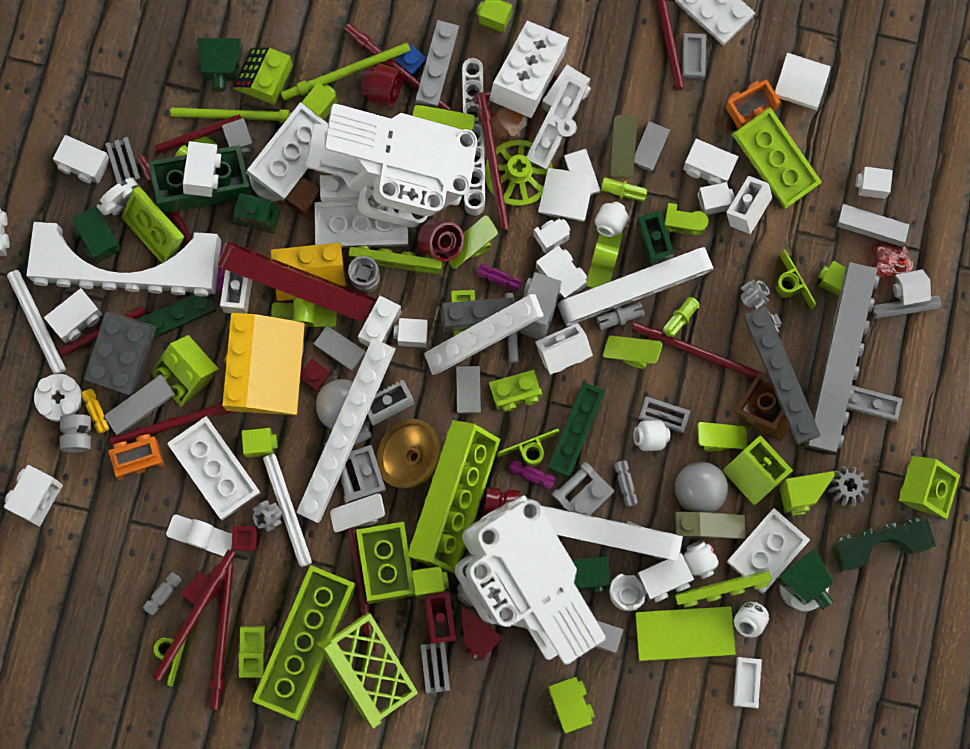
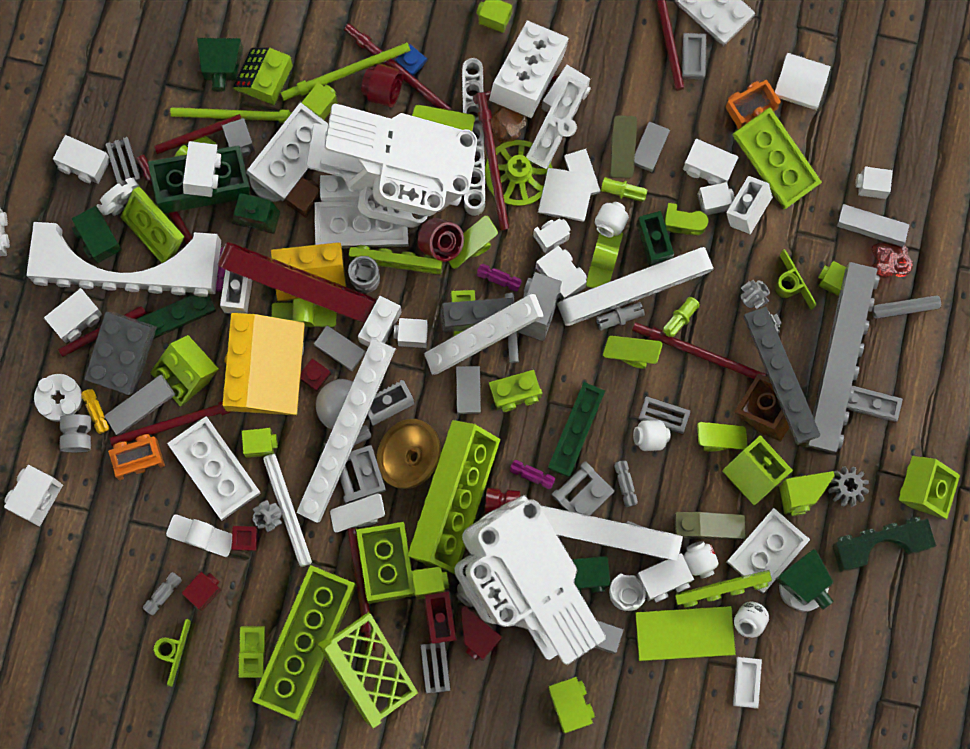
(36, 322): white axle -> none
(217, 684): dark red bar -> none
(219, 572): dark red bar -> none
(437, 64): light grey plate -> none
(532, 444): lime piece -> none
(564, 348): white brick -> none
(701, 487): light grey piece -> none
(912, 287): white brick -> none

